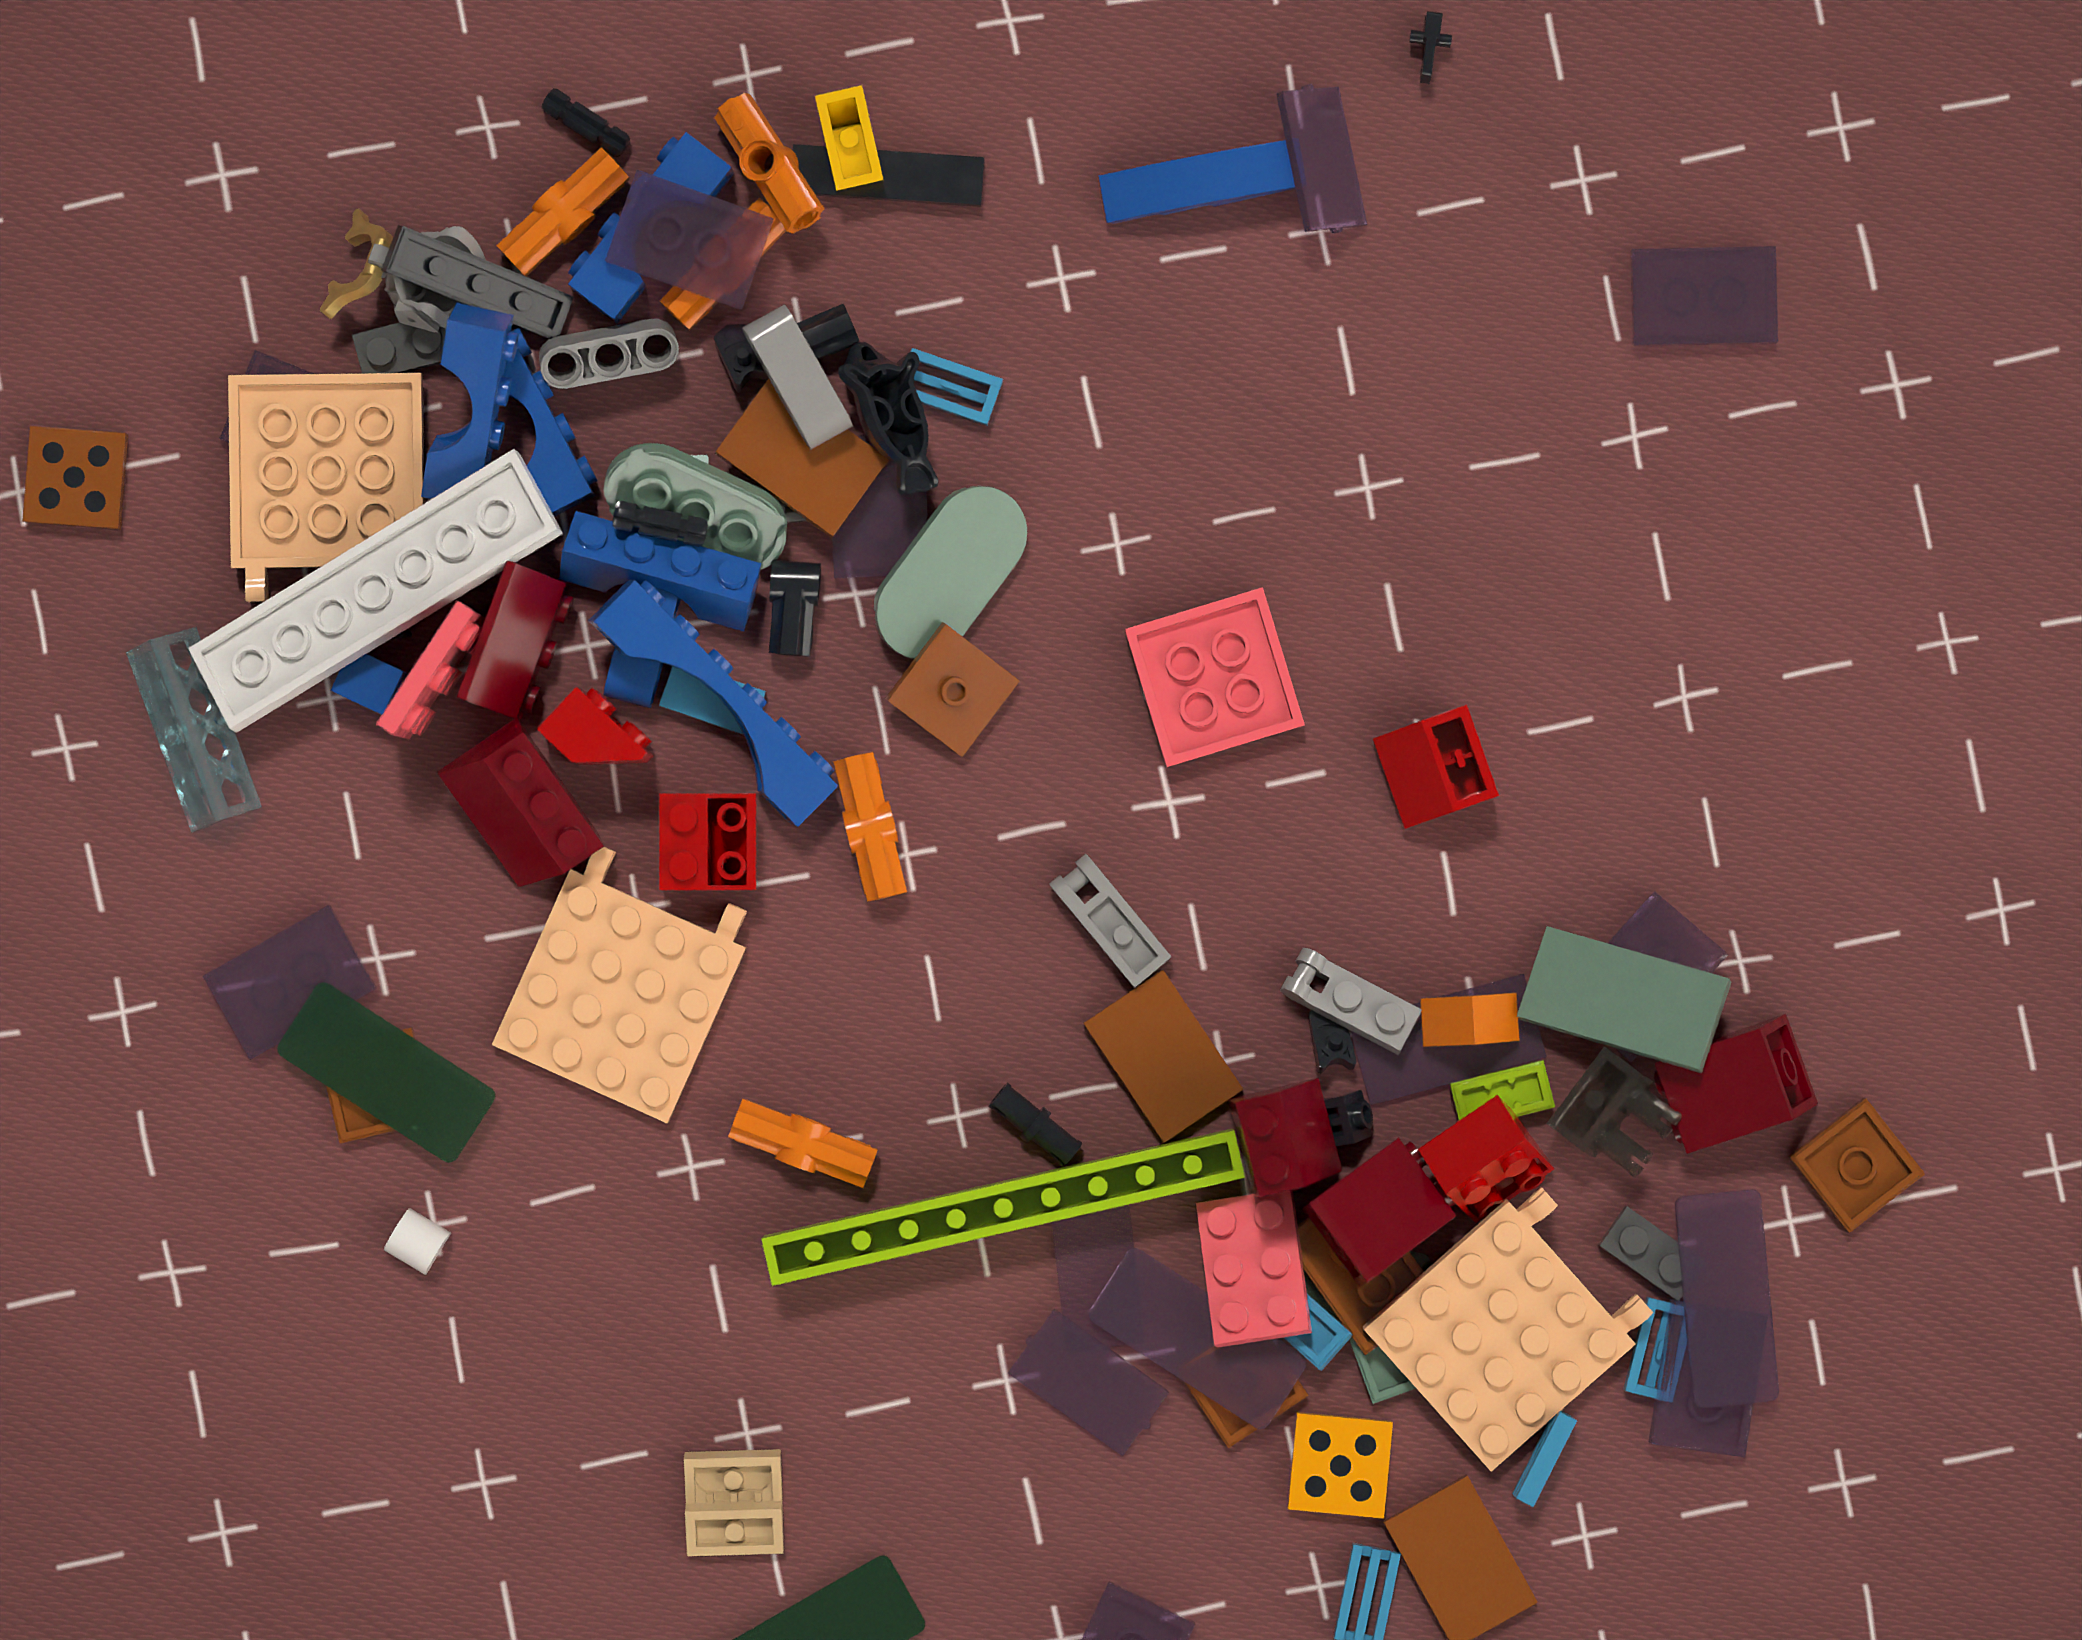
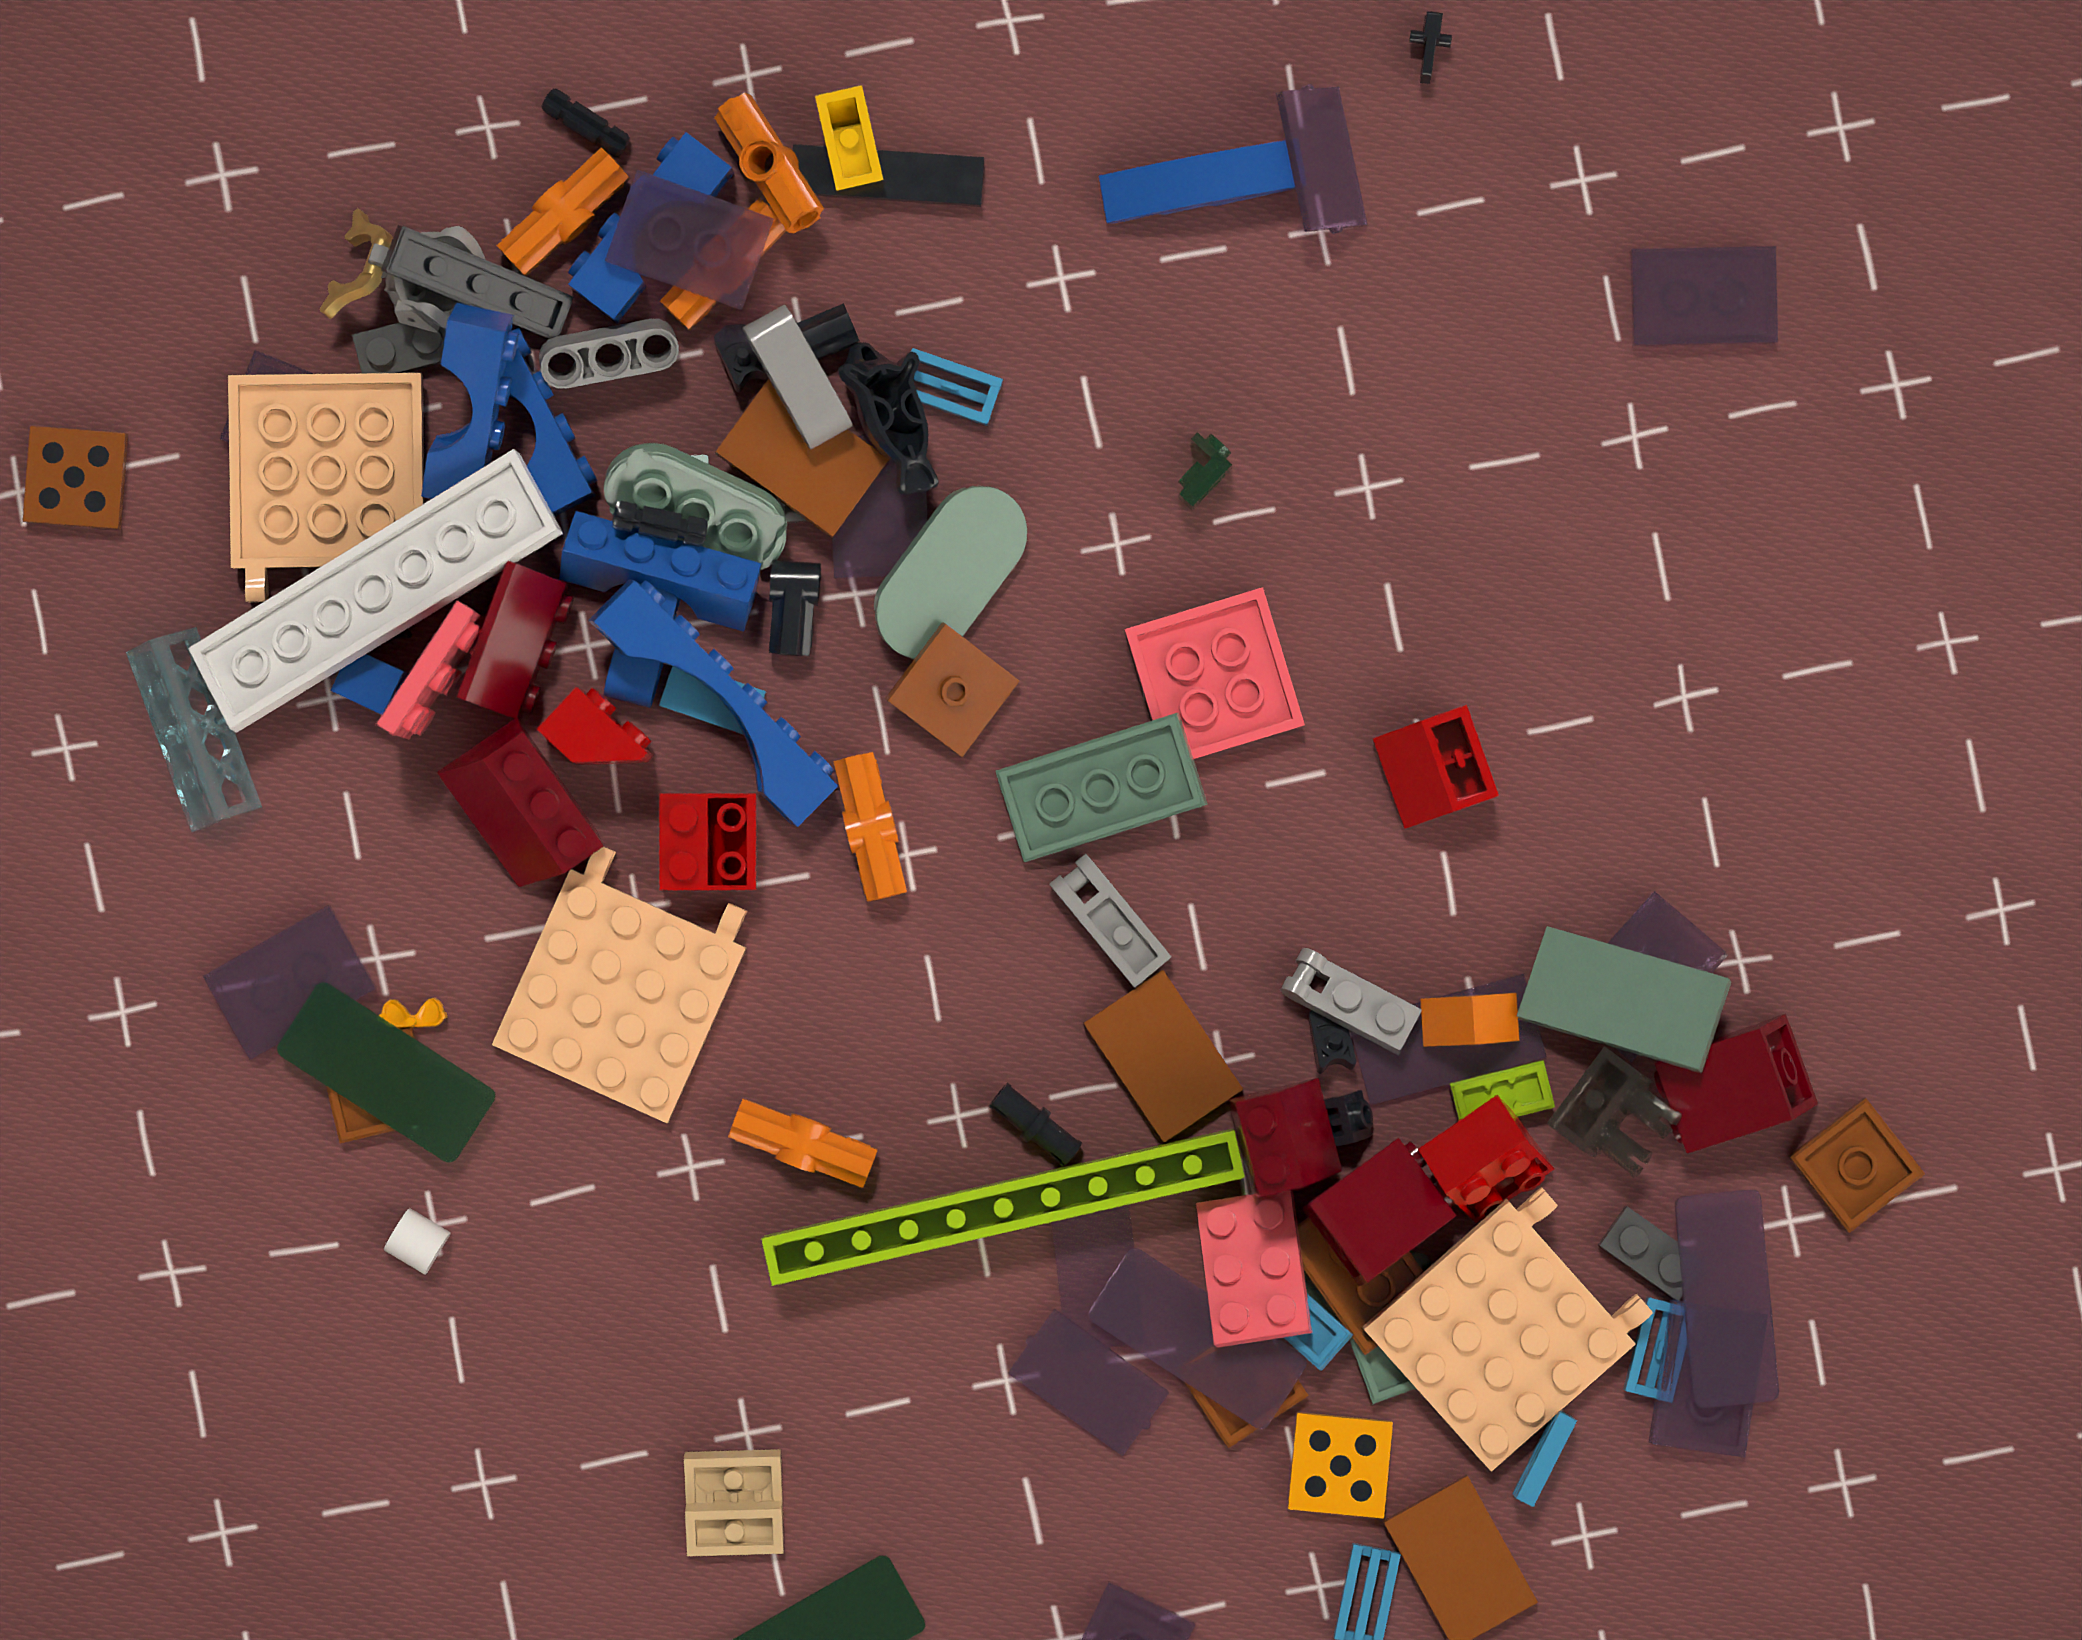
(429, 1014): none -> light orange piece
(1101, 787): none -> sand green tile
(1201, 480): none -> clear green bracket

